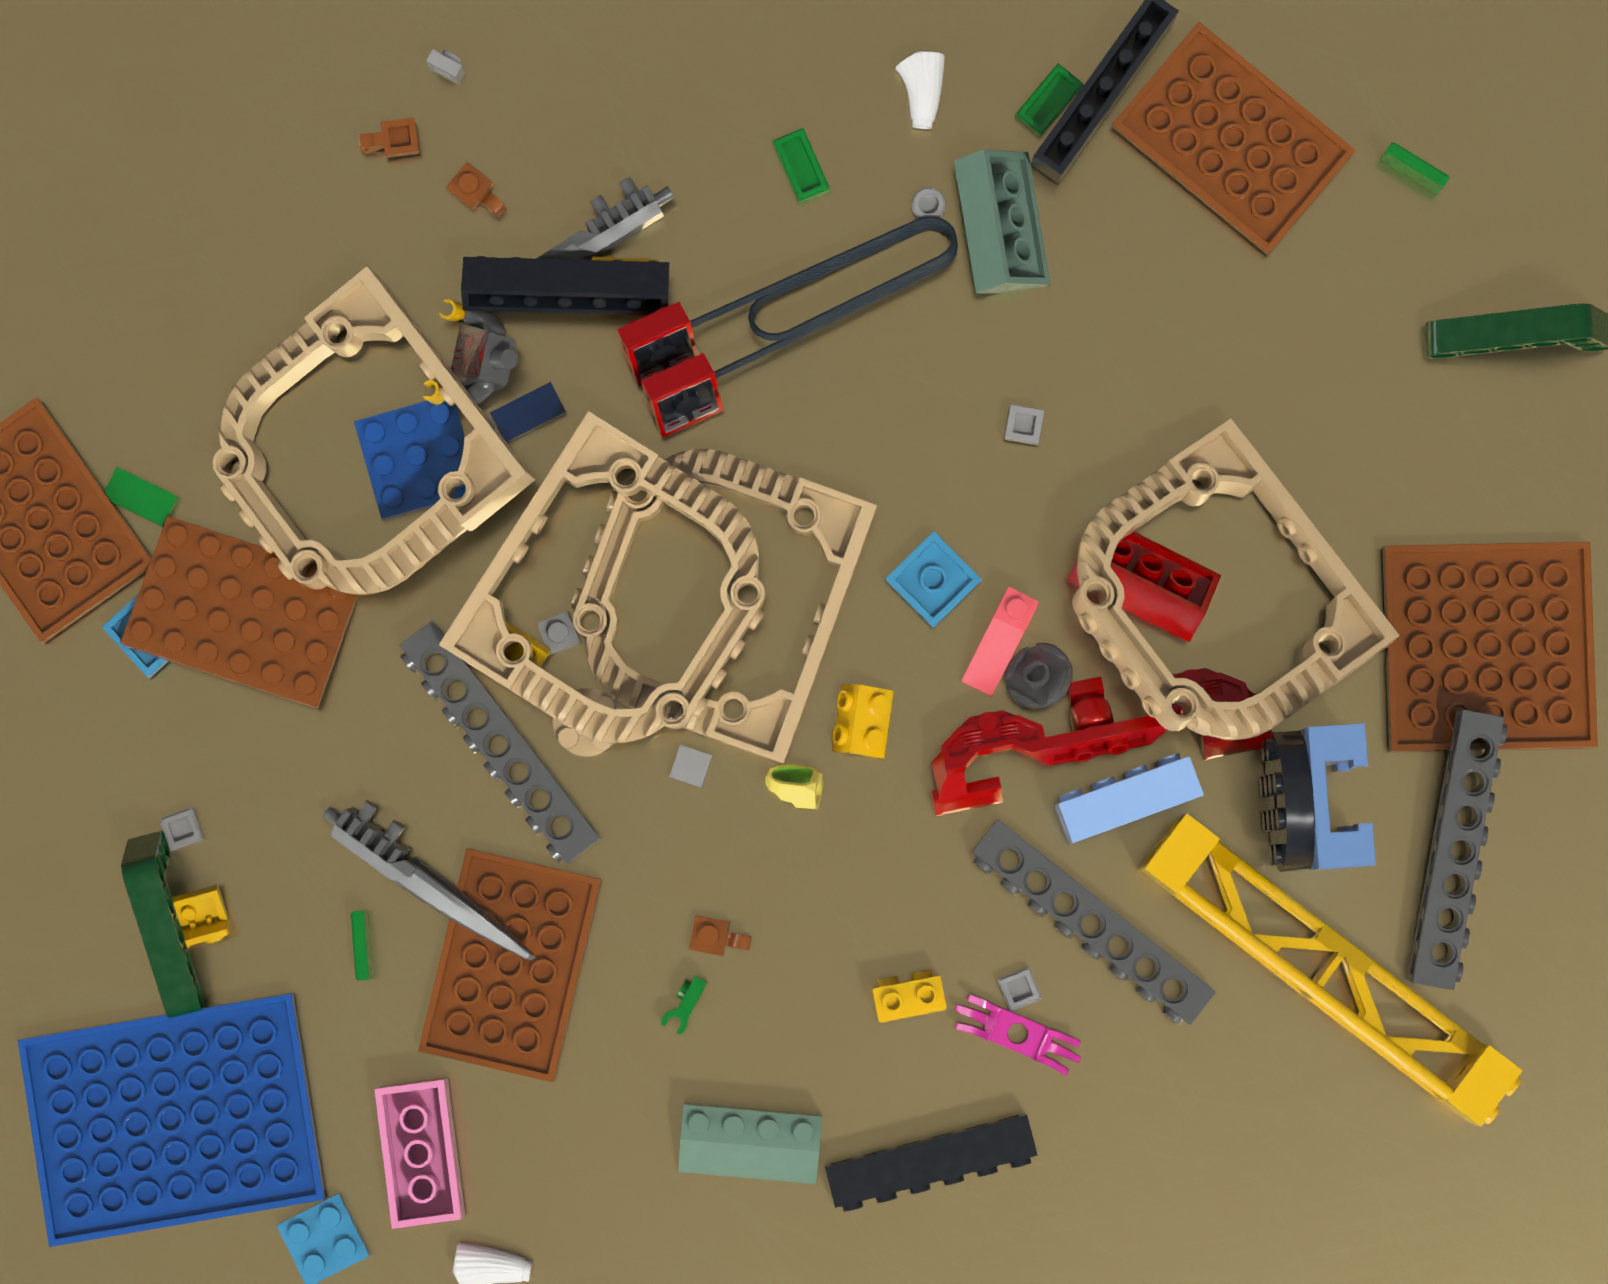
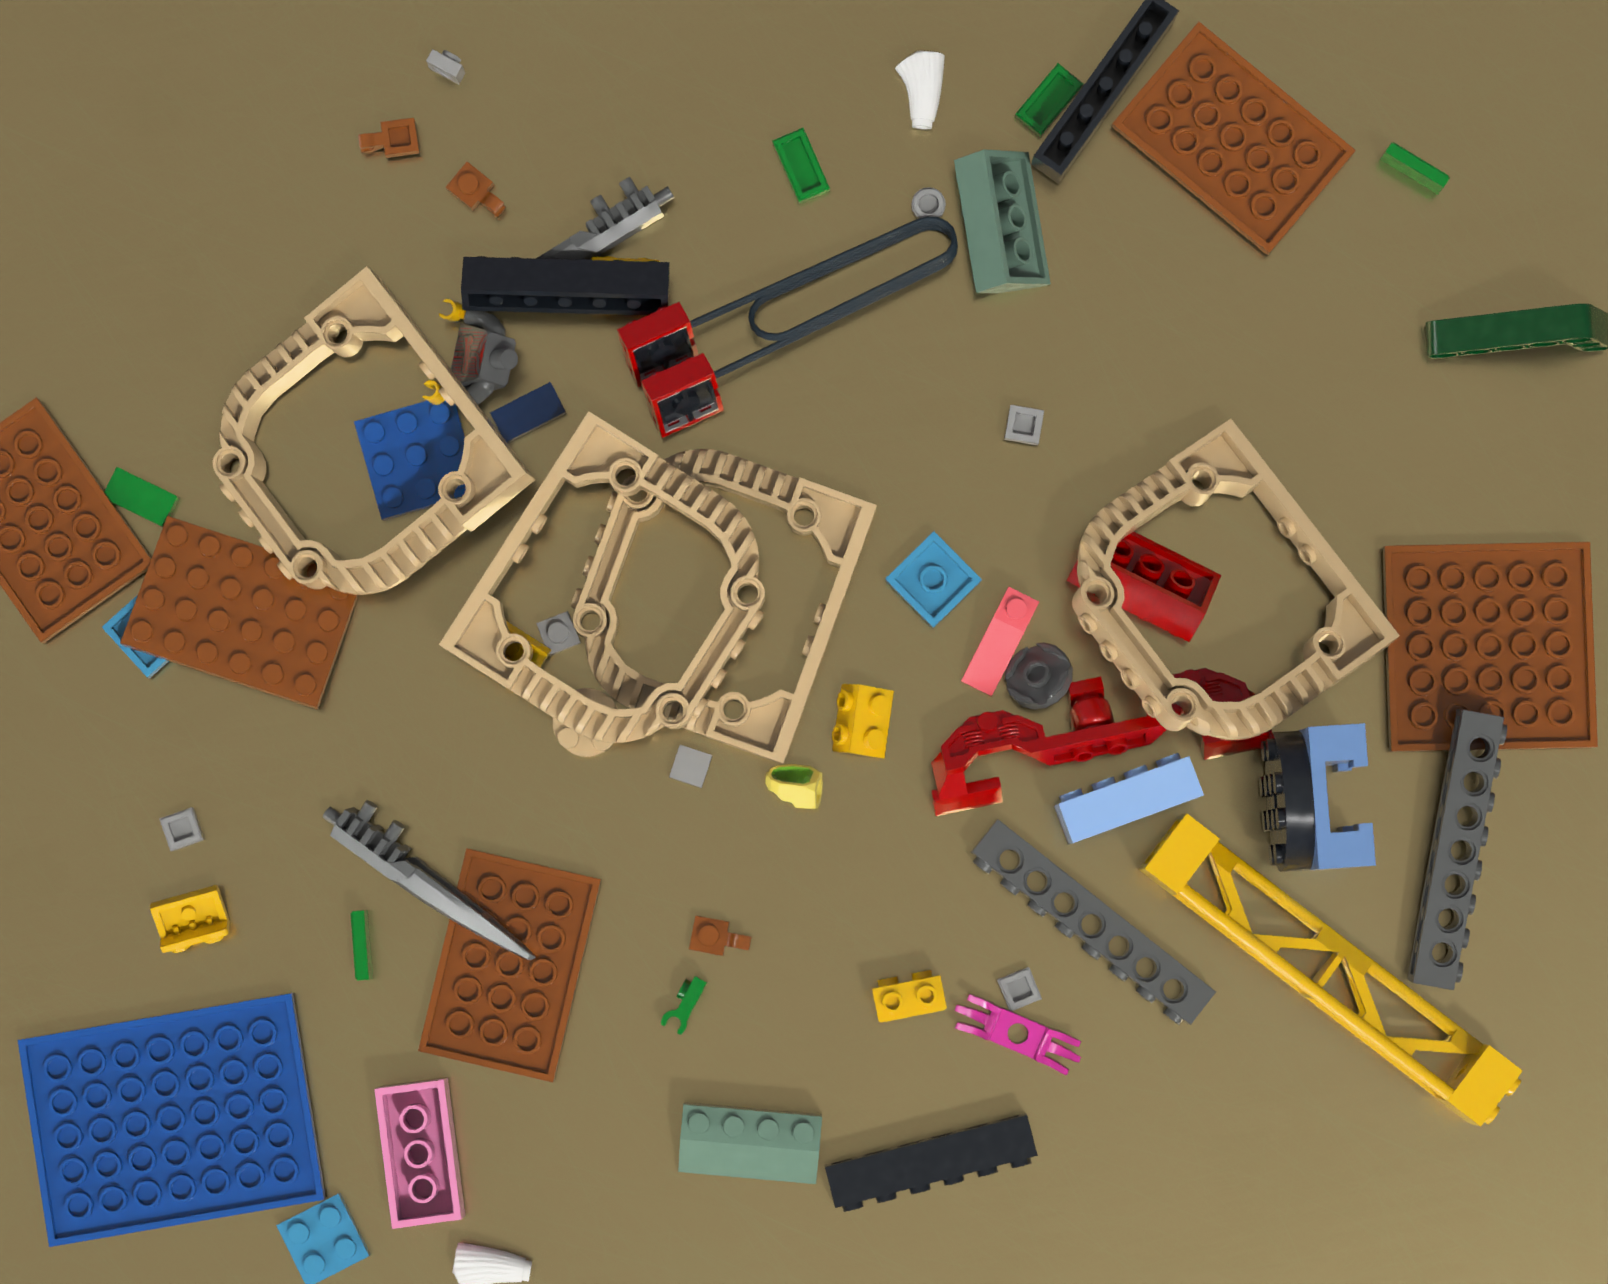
(144, 876): dark green beam -> none
(581, 833): dark grey brick -> none

